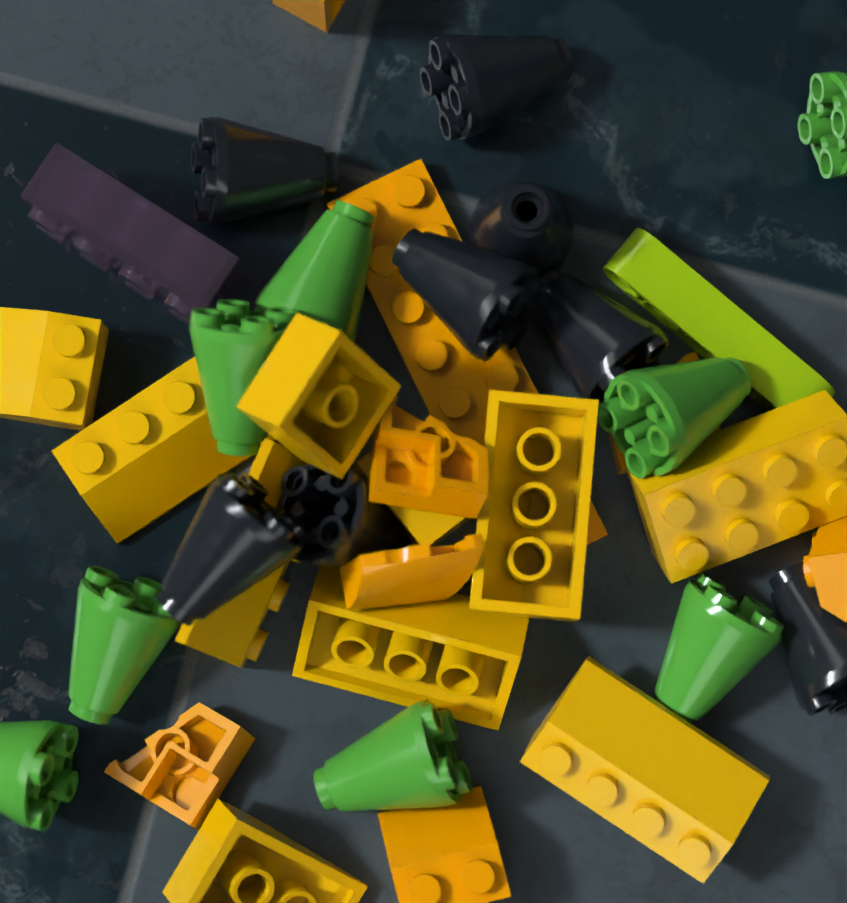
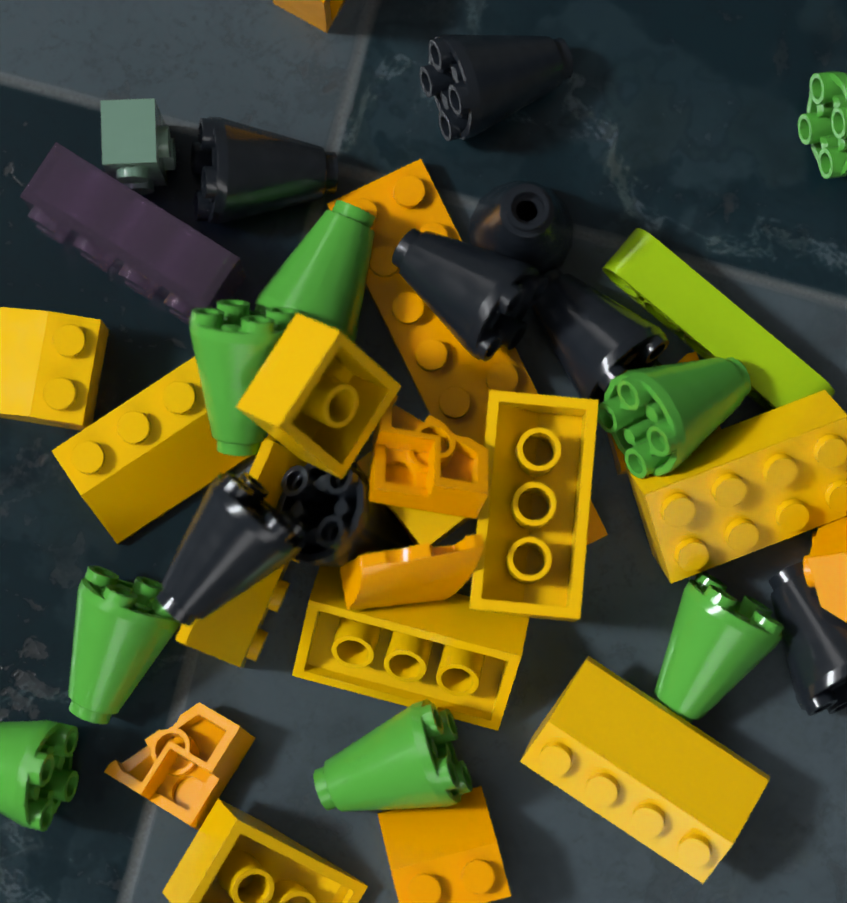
(136, 144): none -> sand green brick

